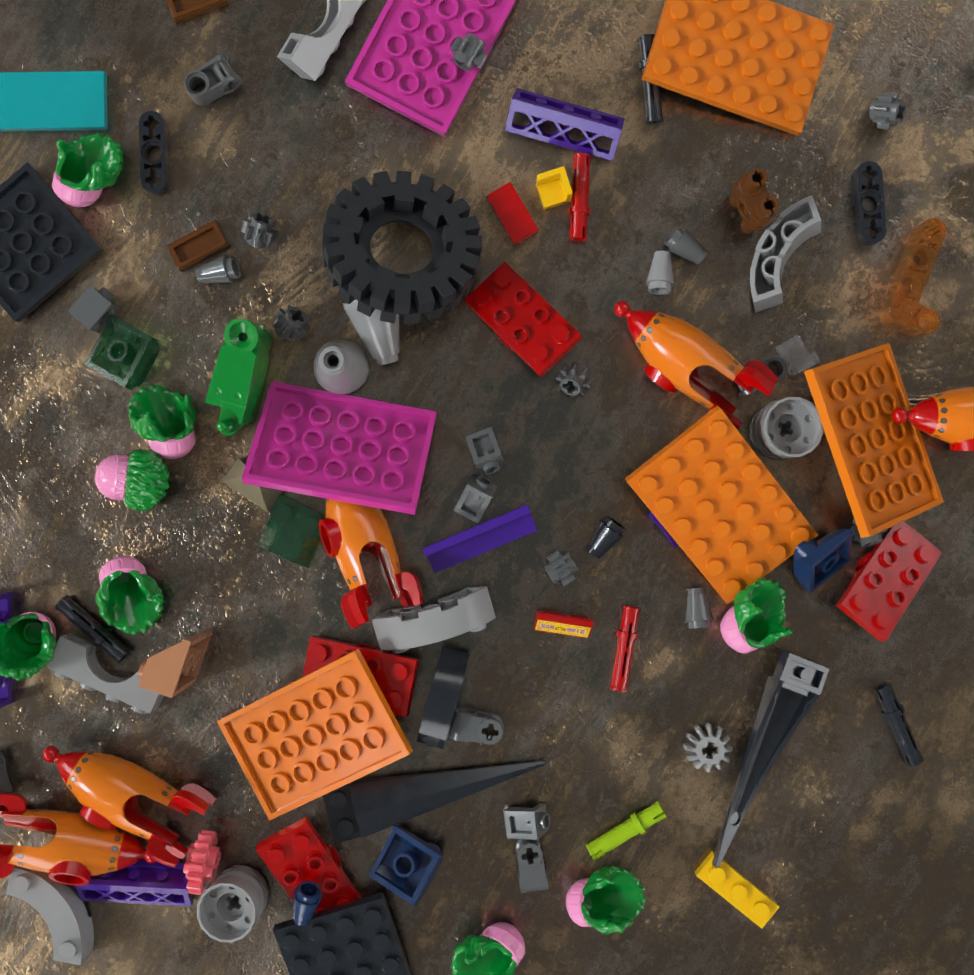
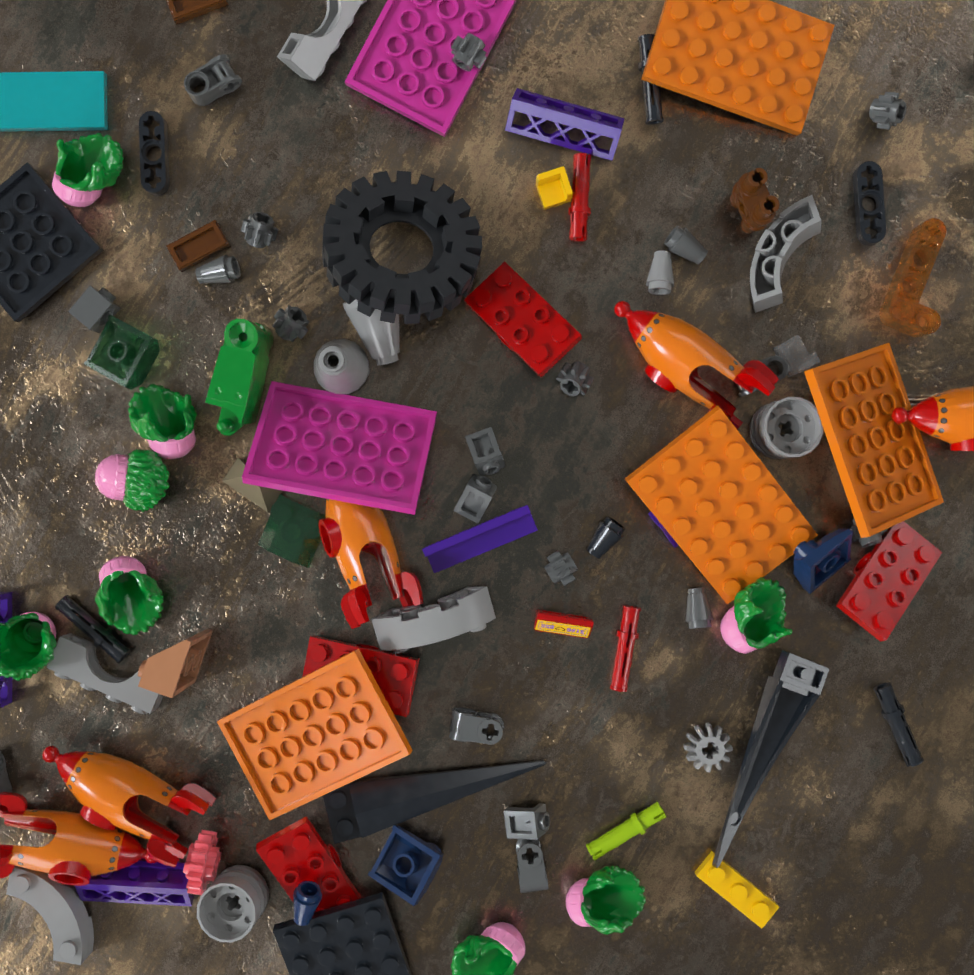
(443, 697): black arch -> none
(512, 213): red tile -> none

